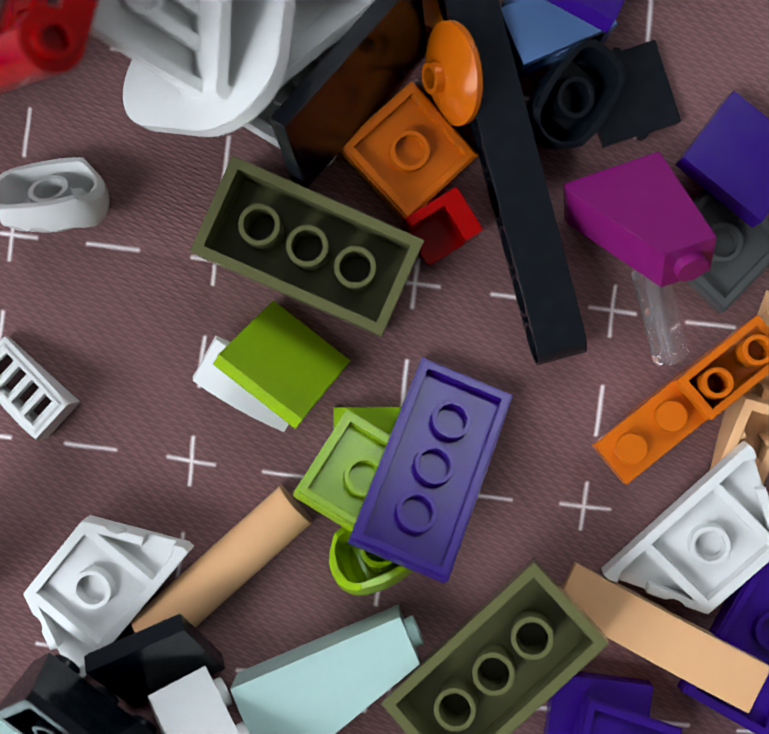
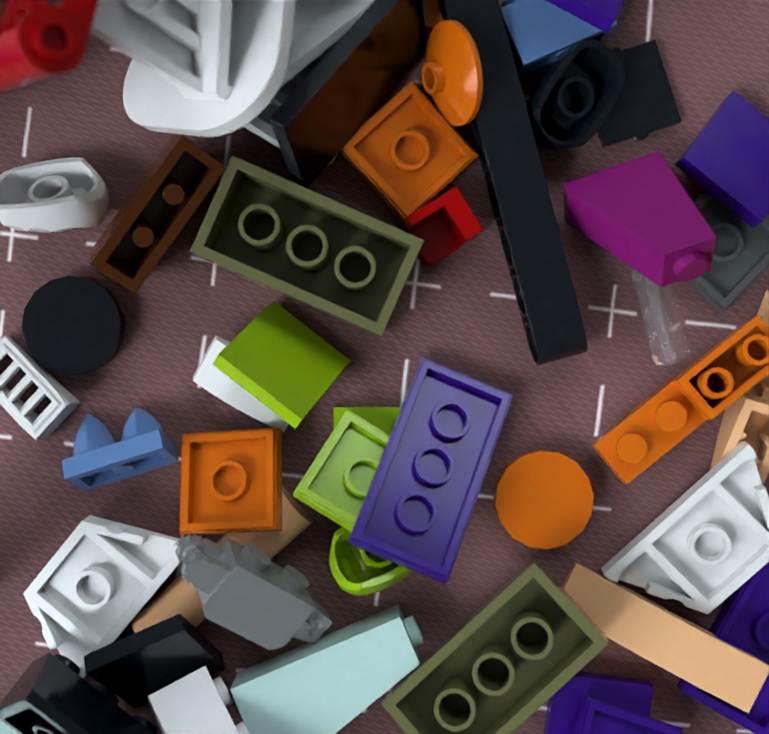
(73, 325): none -> black tile
(101, 461): none -> medium blue tile
(155, 212): none -> reddish brown brick
(231, 482): none -> orange tile
(251, 593): none -> light grey hinge
(543, 499): none -> orange tile

